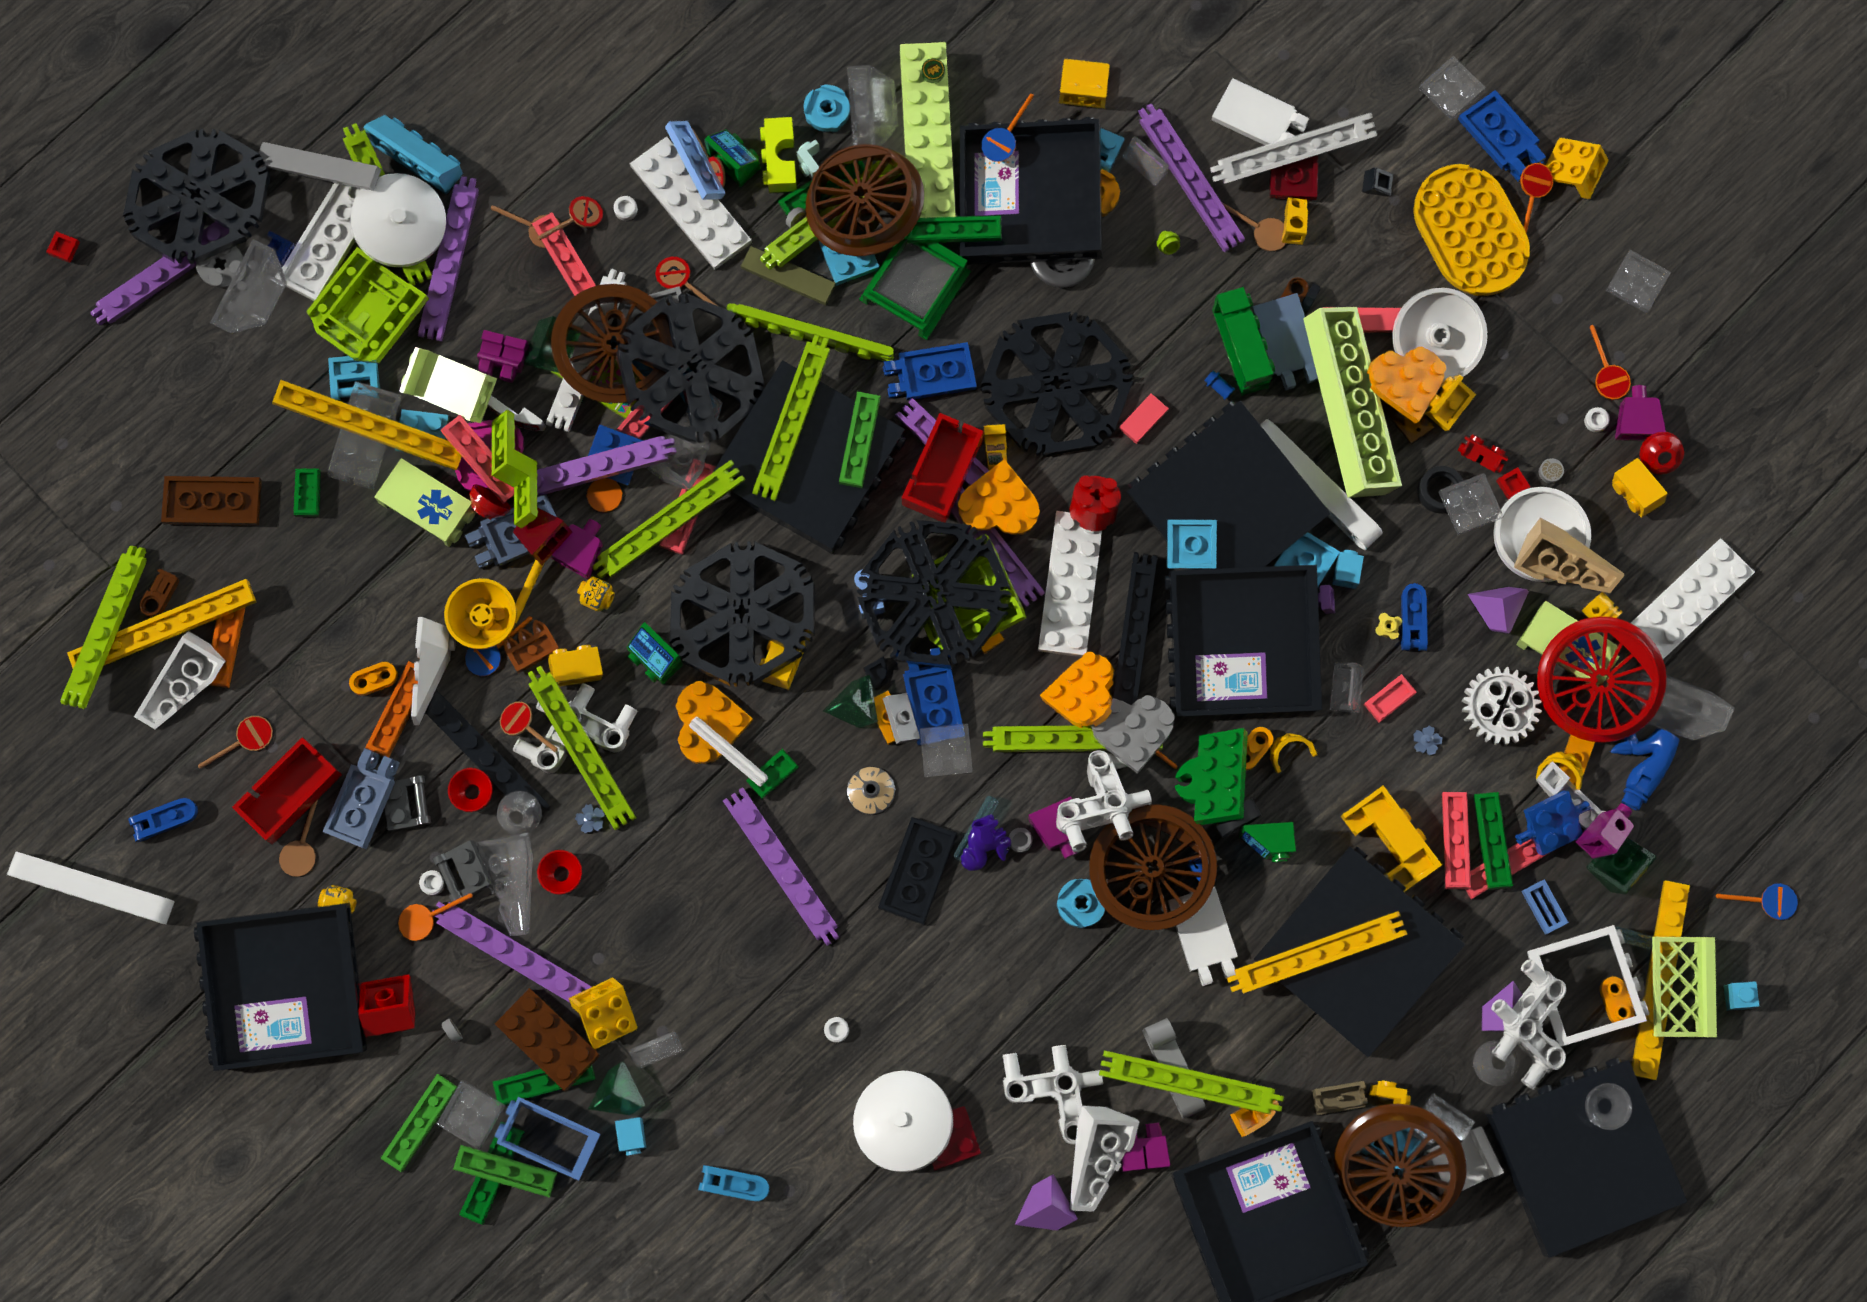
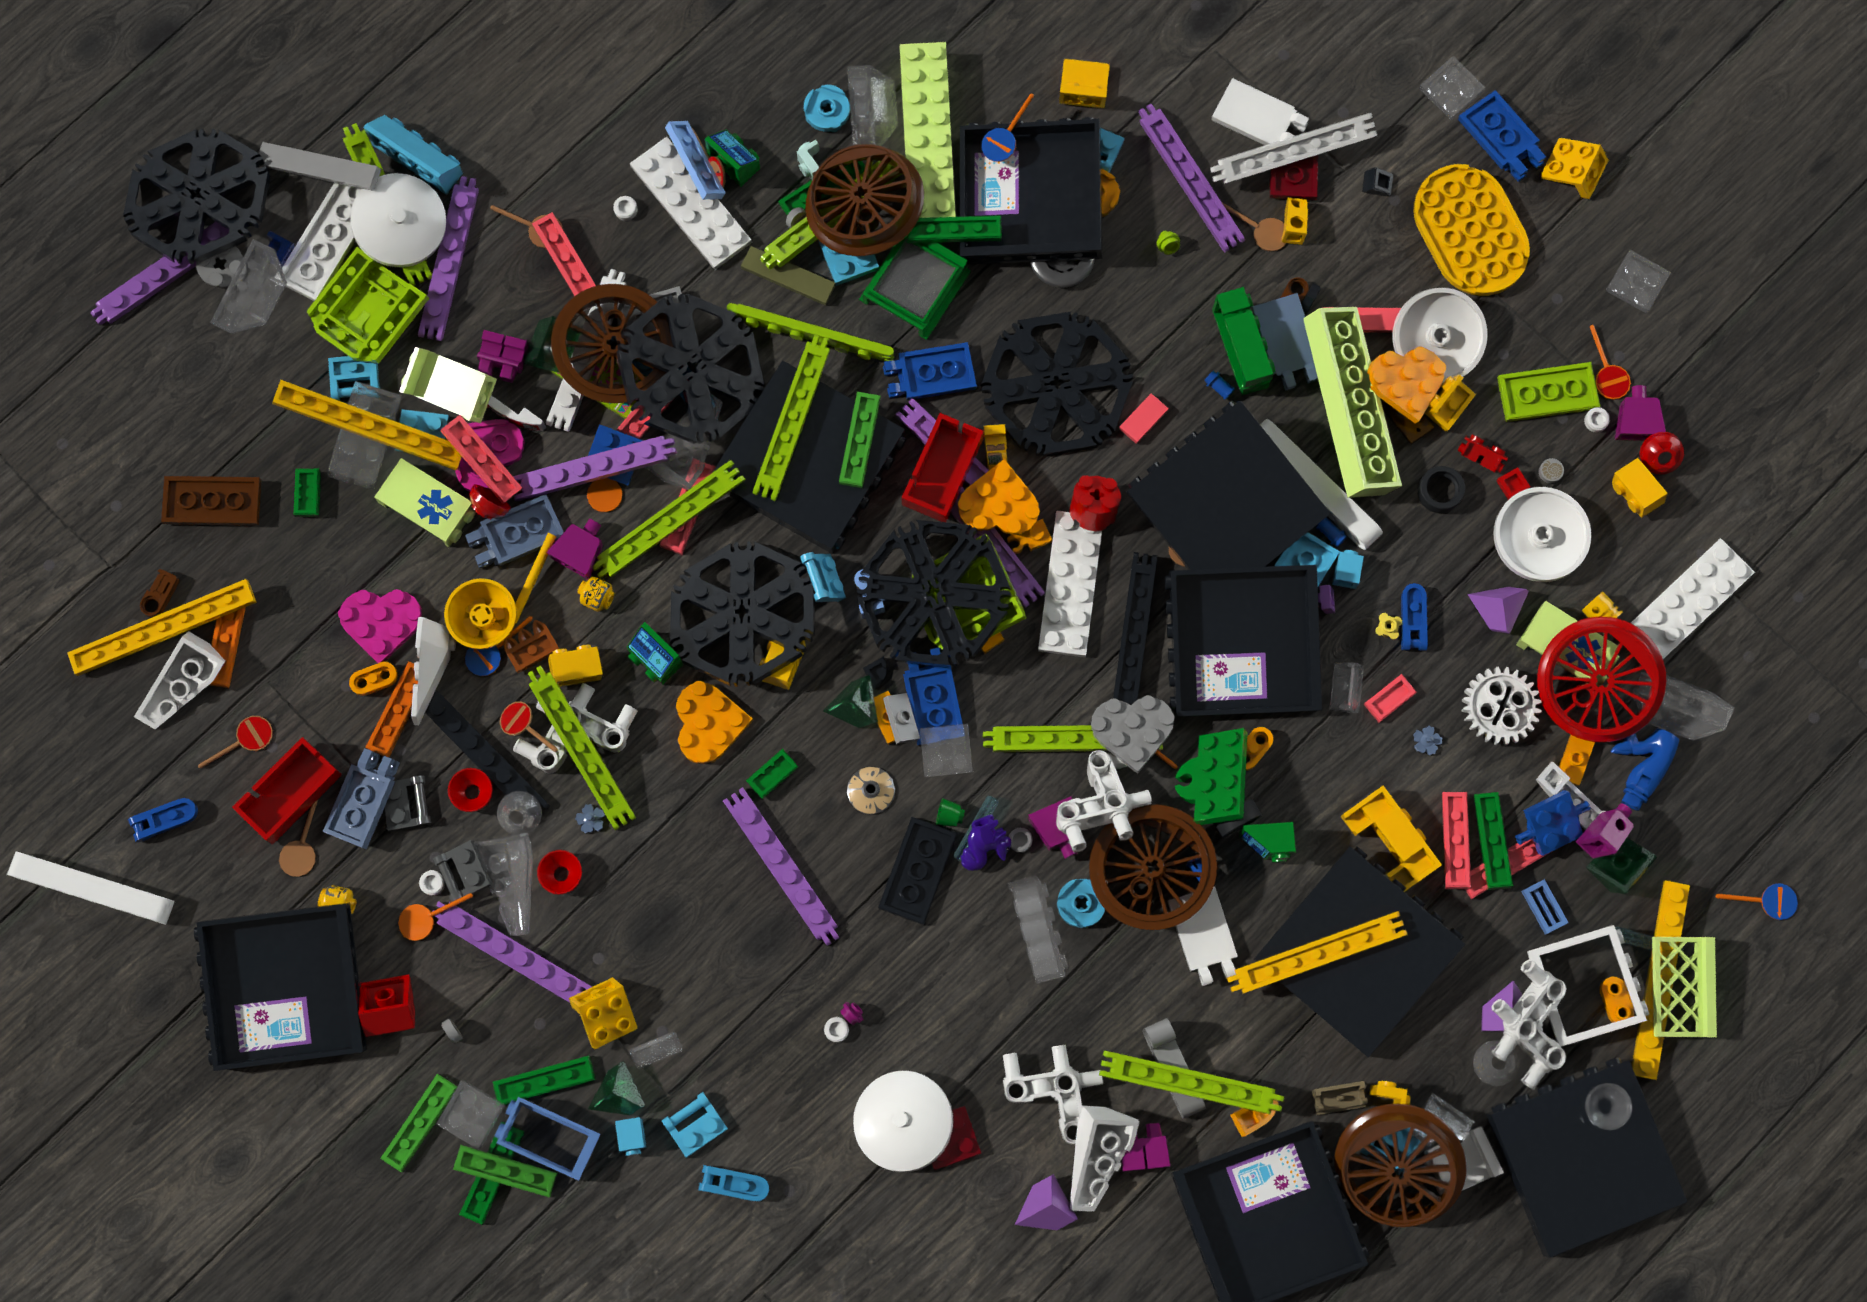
(63, 247): red plate -> none
(104, 628): lime hinge -> none
(380, 623): none -> dark pink plate
(514, 469): lime bracket -> none
(543, 535): dark red torso -> none
(547, 1039): reddish brown plate -> none
(583, 212): piece -> none
(675, 272): piece -> none
(700, 1131): none -> medium azure plate
(728, 751): white axle -> none
(778, 136): neon yellow arch -> none
(823, 577): none -> medium azure plate
(852, 1013): none -> magenta plate
(933, 70): tile -> none
(949, 813): none -> green hat
(1035, 538): none -> light orange plate
(1037, 928): none -> clear wedge
(1083, 691): light orange plate -> none
(1146, 161): clear slope -> none
(1191, 543): medium azure plate -> none
(1281, 741): yellow helmet -> none
(1331, 532): none -> blue pin
(1471, 504): clear plate -> none
(1536, 182): piece -> none
(1548, 392): none -> lime tile
(1559, 556): tan wedge -> none
(1560, 757): yellow helmet -> none
(1741, 996): medium azure brick -> none

